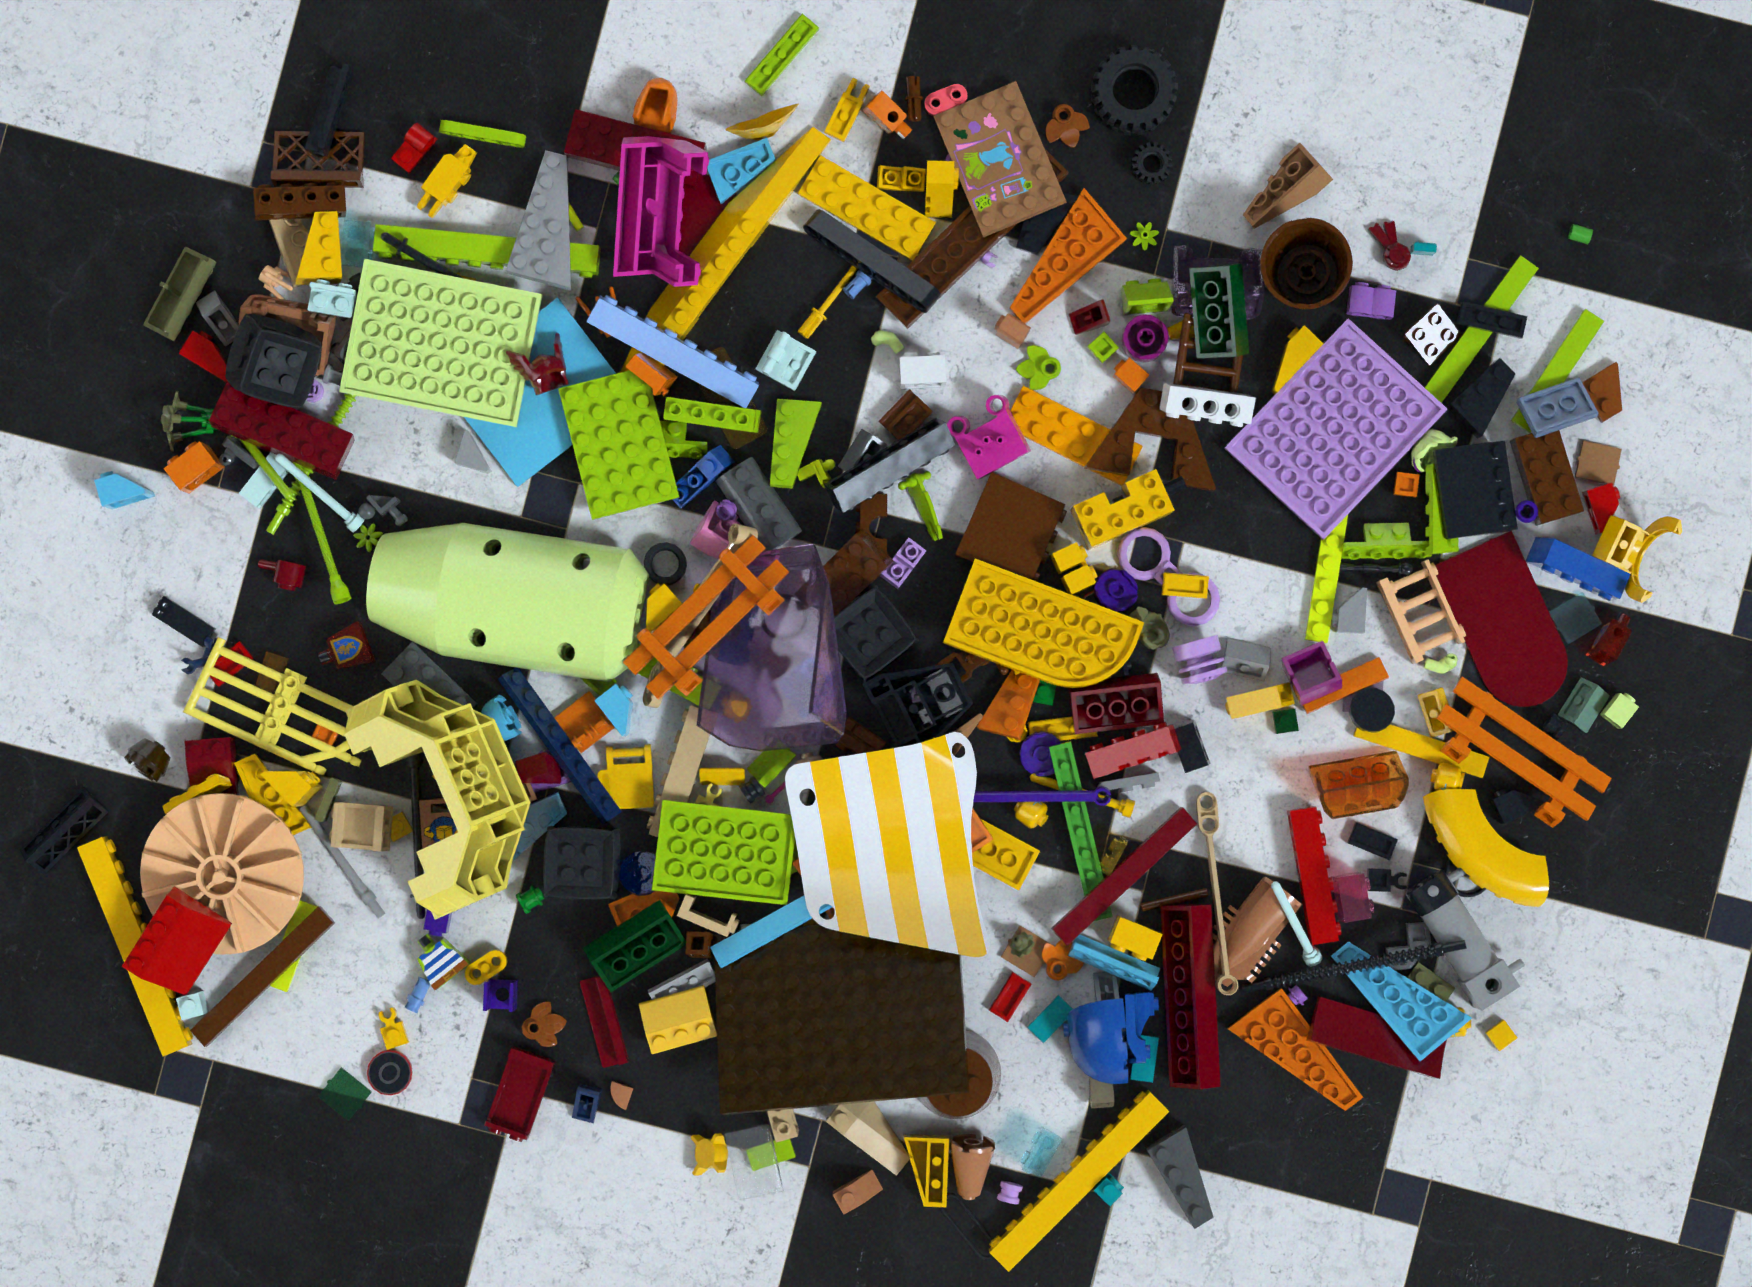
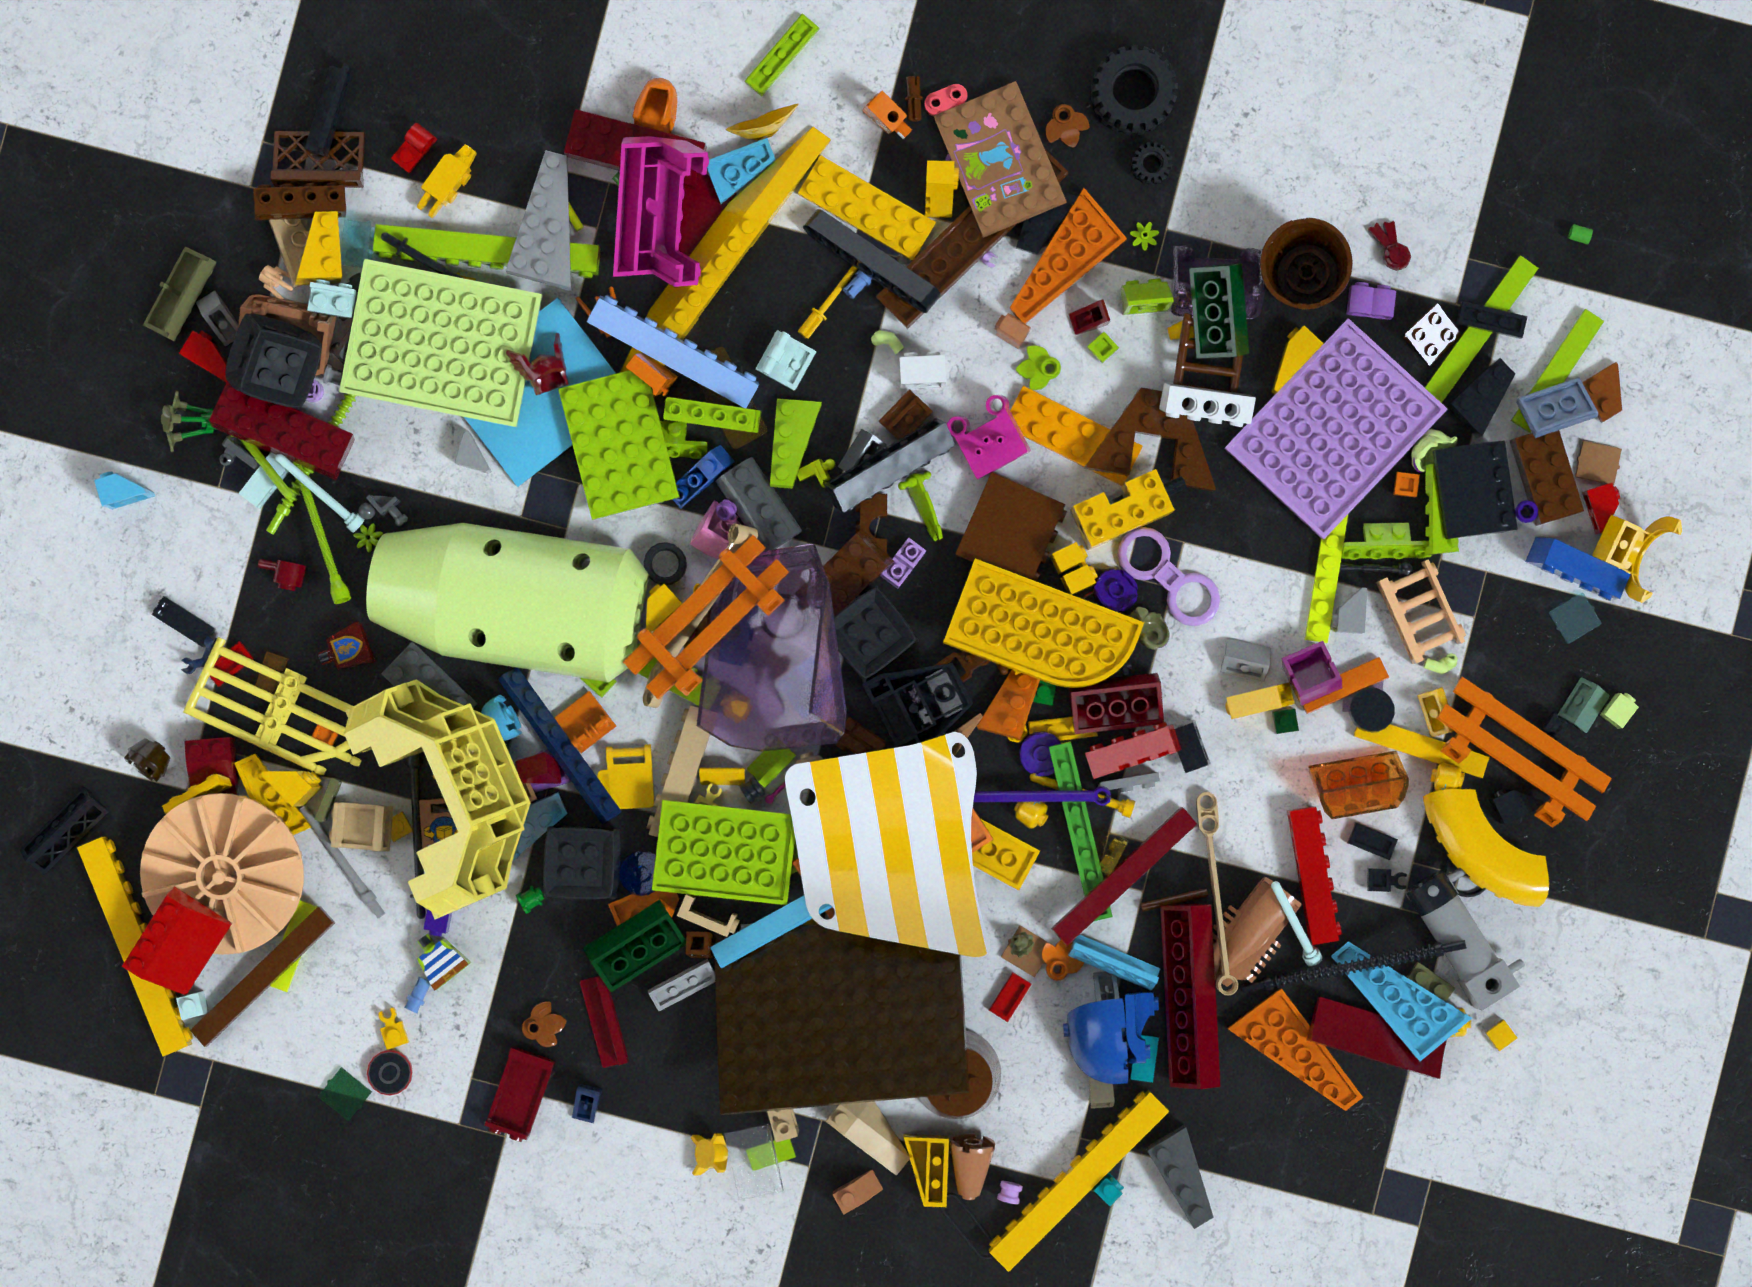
(193, 466): orange brick -> none
(482, 133): lime beam -> none
(486, 967): yellow plate -> none
(490, 1000): dark purple piece -> none
(617, 707): medium azure slope -> none
(621, 1094): nougat tile -> none
(678, 1019): yellow slope -> none
(846, 112): yellow hinge -> none
(901, 178): yellow slope -> none
(1044, 1147): clear light blue bracket -> none
(1050, 1019): teal tile -> none
(1130, 374): orange brick -> none
(1134, 937): yellow piece -> none
(1152, 328): magenta brick -> none
(1185, 585): yellow tile -> none
(1200, 660): lavender wheel -> none
(1294, 183): medium nougat wedge -> none
(1297, 995): medium lavender plate -> none
(1352, 897): clear pink piece -> none
(1417, 936): flat silver tile -> none
(1420, 248): teal tile -> none
(1505, 622): dark red piece -> none
(1610, 640): clear red torso -> none

